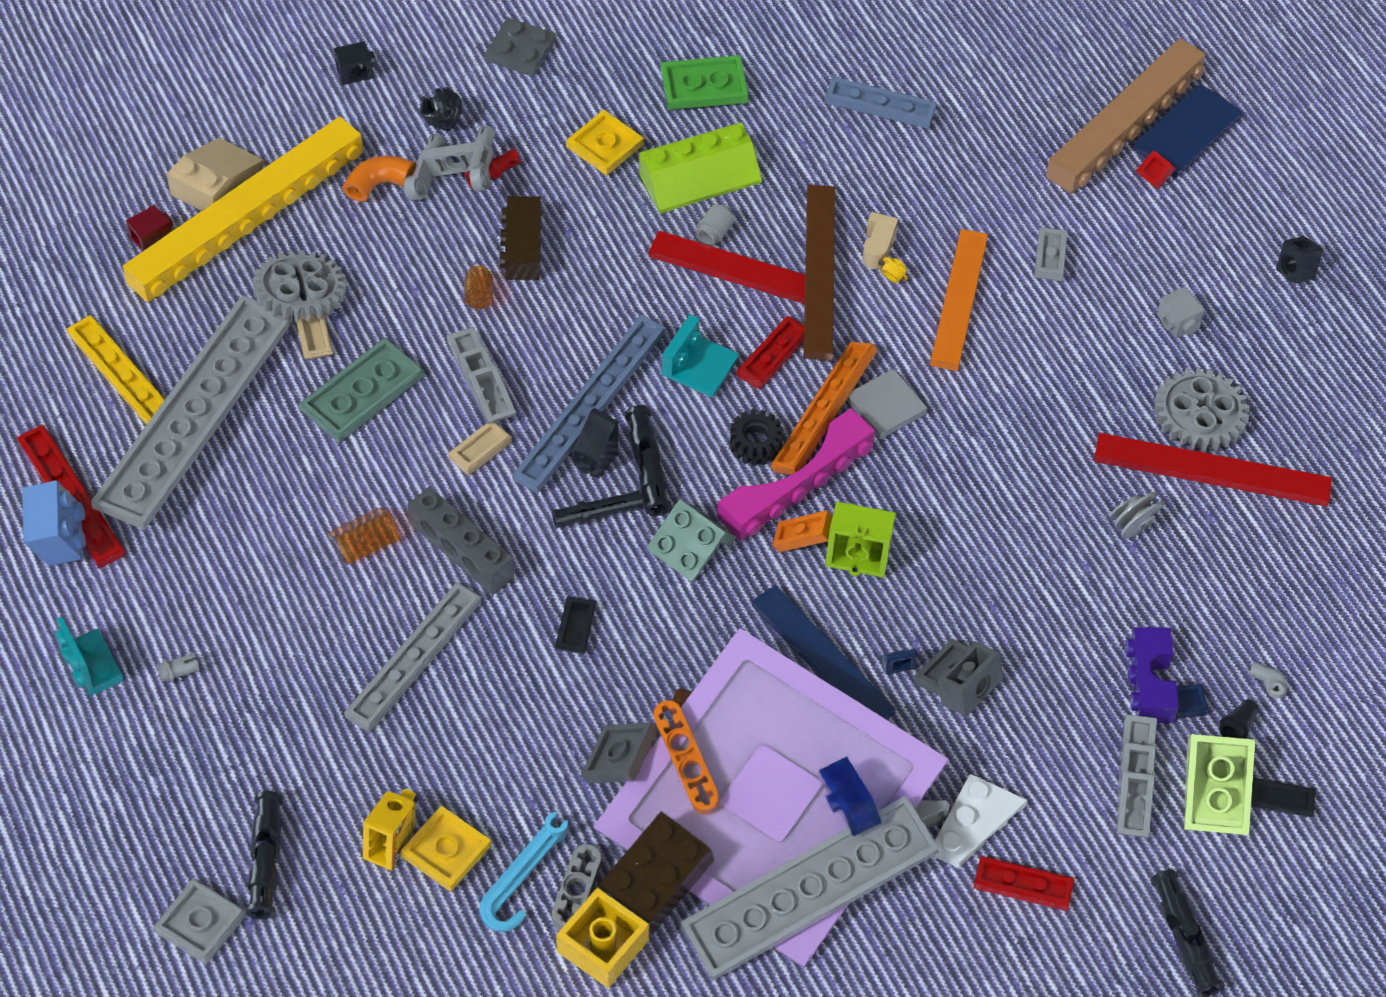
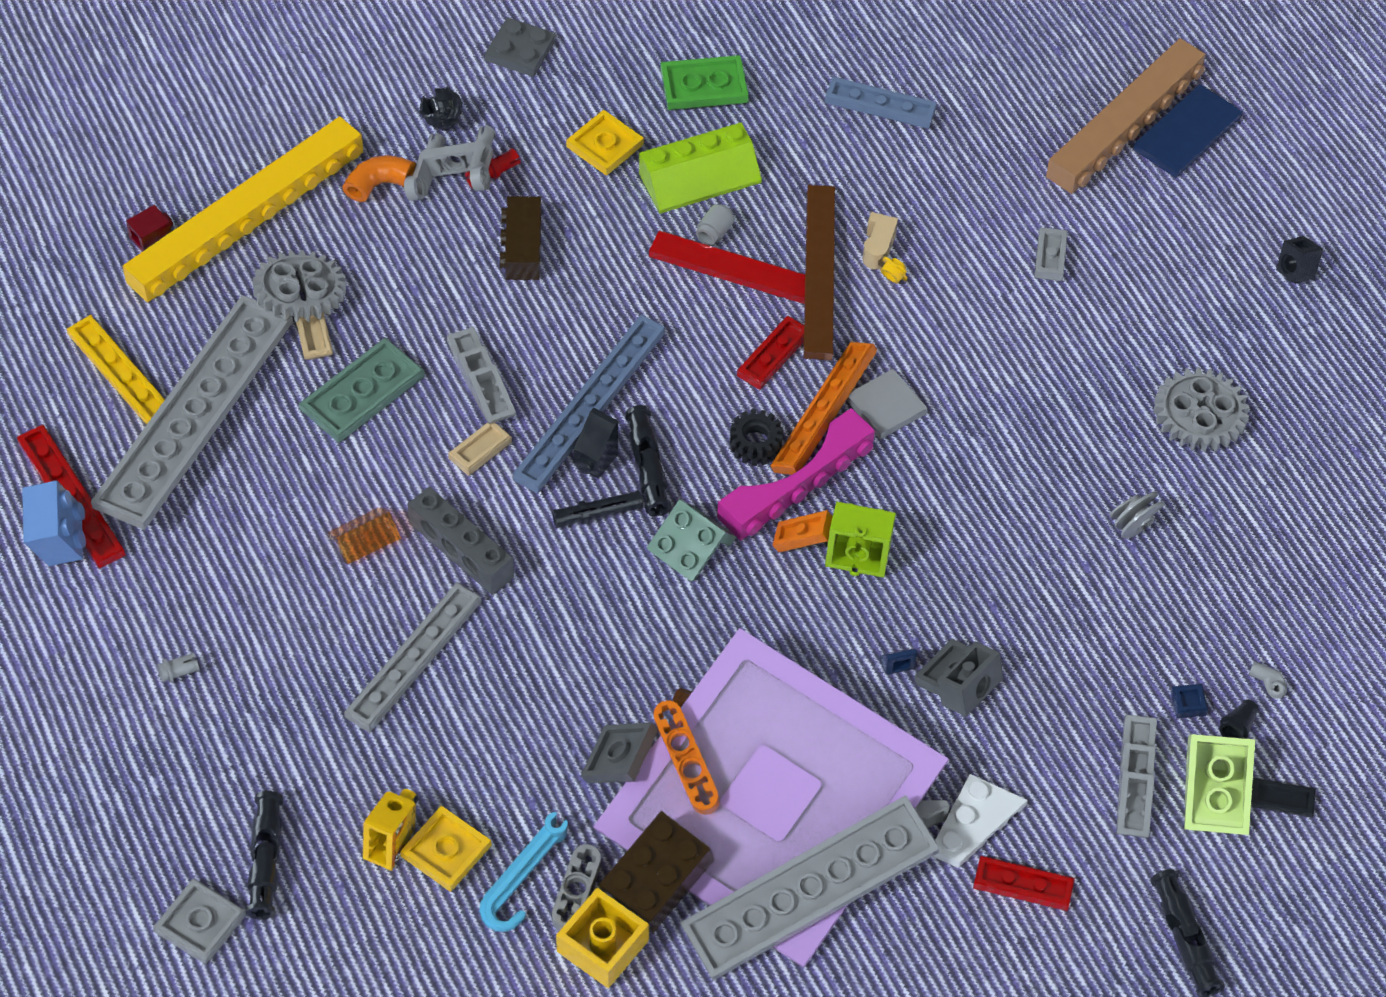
(89, 659): teal bracket -> none
(211, 173): tan slope -> none
(354, 63): black brick -> none
(478, 287): clear orange brick -> none
(575, 625): black tile -> none
(697, 360): teal bracket -> none
(819, 651): dark blue tile -> none
(849, 796): clear blue brick -> none
(959, 300): orange tile -> none
(1150, 651): dark purple arch -> none
(1155, 169): red plate -> none
(1180, 312): light grey brick -> none
(1213, 469): red tile -> none

